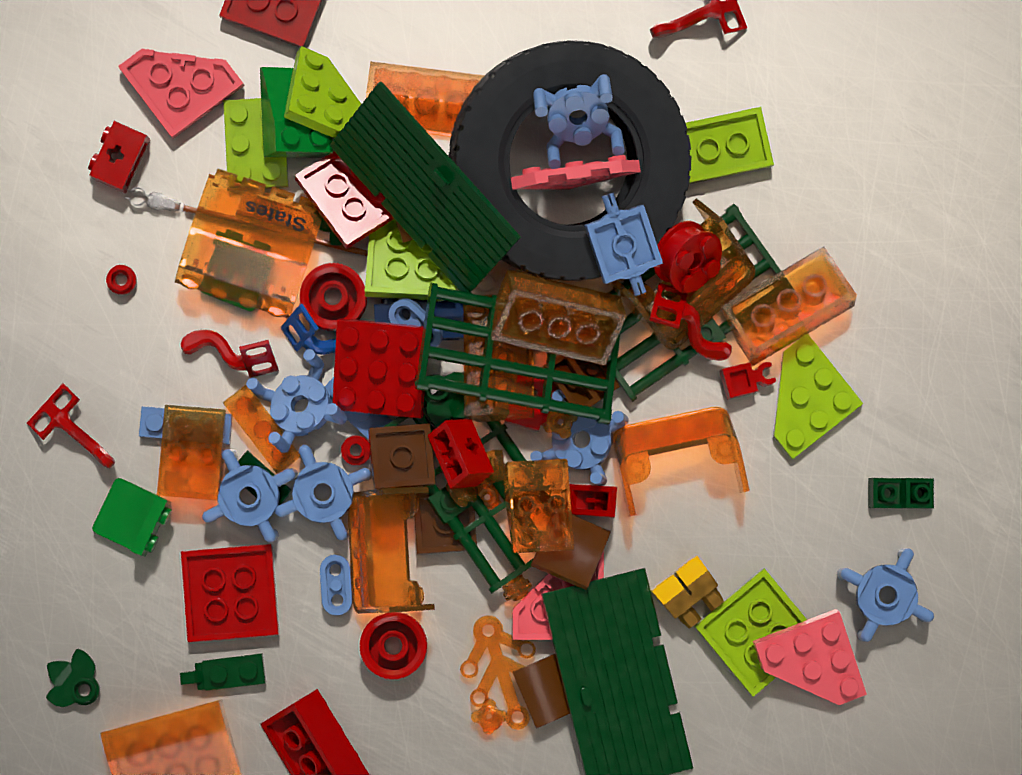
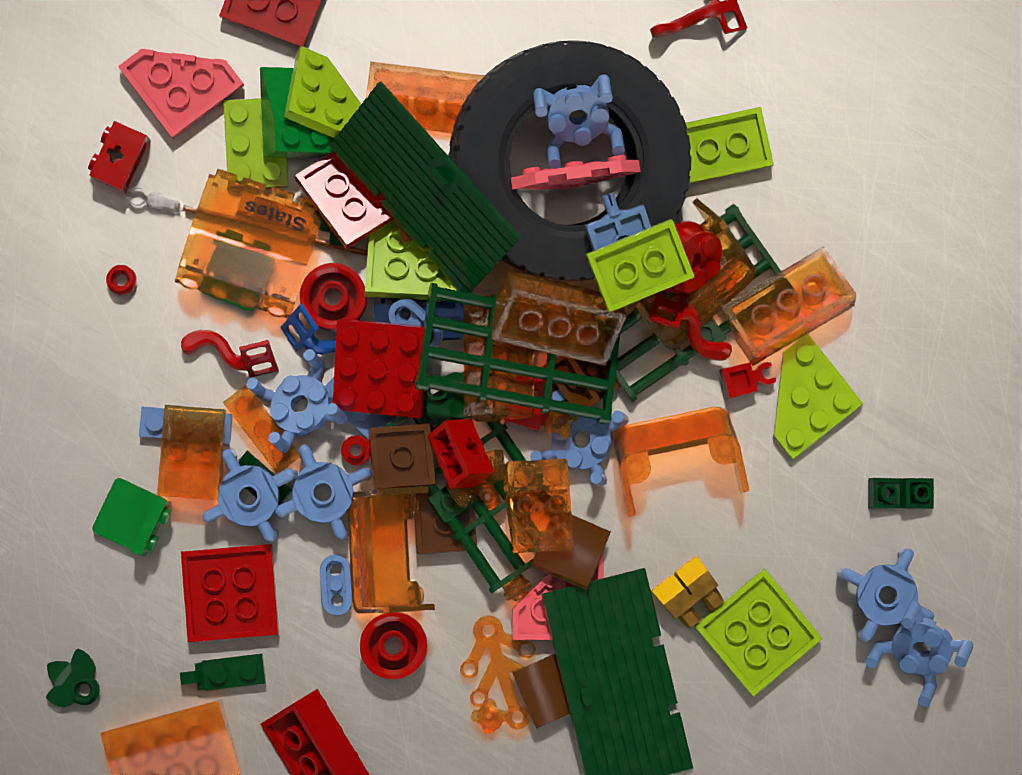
(61, 419): red piece -> none
(593, 500): red slope -> none
(639, 265): none -> lime plate
(814, 658): coral plate -> none
(914, 660): none -> medium blue plate

